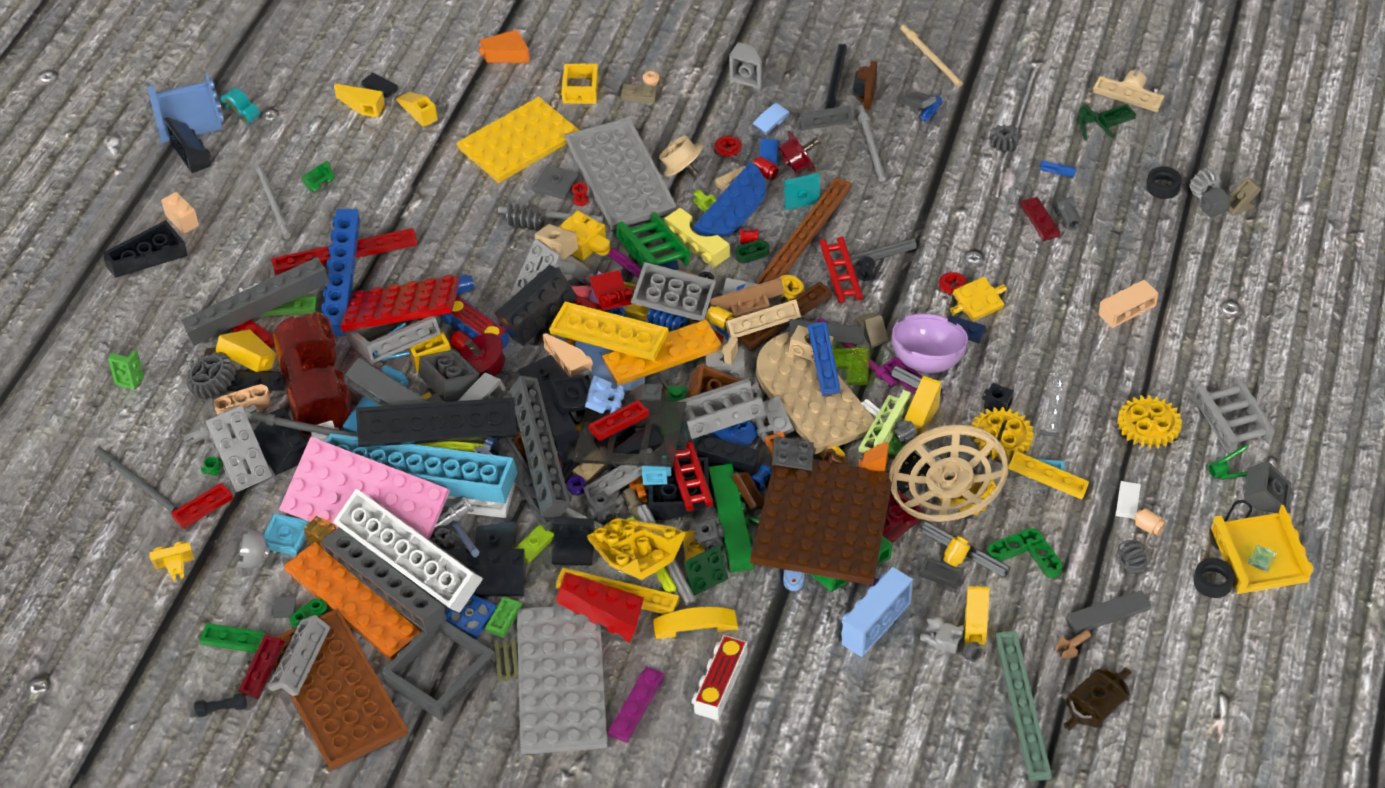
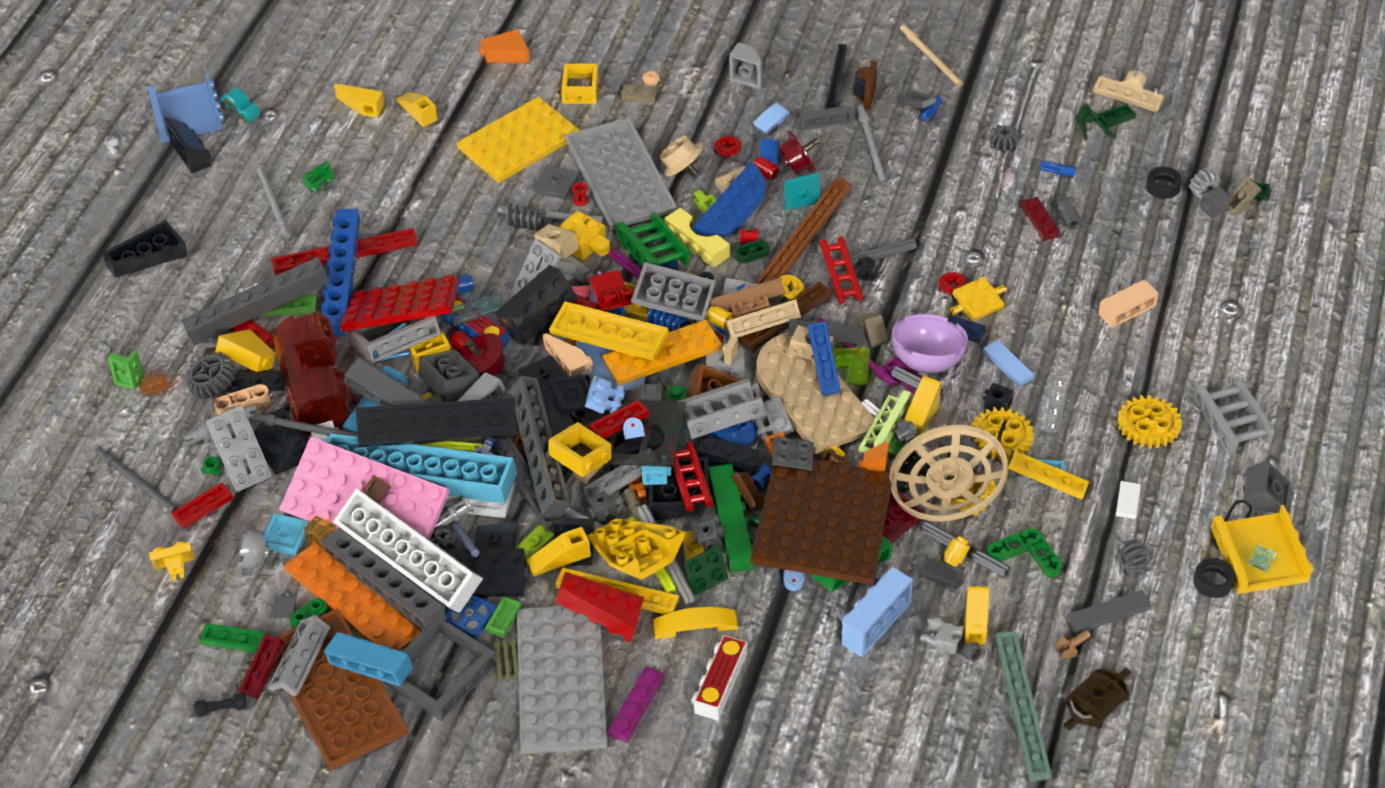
(153, 384): none -> clear orange brick
(180, 212): light nougat brick -> none
(368, 659): none -> dark azure brick
(376, 489): none -> reddish brown plate
(378, 83): black tile -> none
(476, 309): none -> clear light blue tile
(560, 552): none -> yellow slope
(561, 445): none -> yellow window
(576, 490): dark purple bush -> none
(633, 428): none -> light blue tile
(1008, 363): none -> light blue tile
(1149, 522): light nougat brick -> none
(1220, 467): green plant -> none
(1264, 194): none -> dark green tile

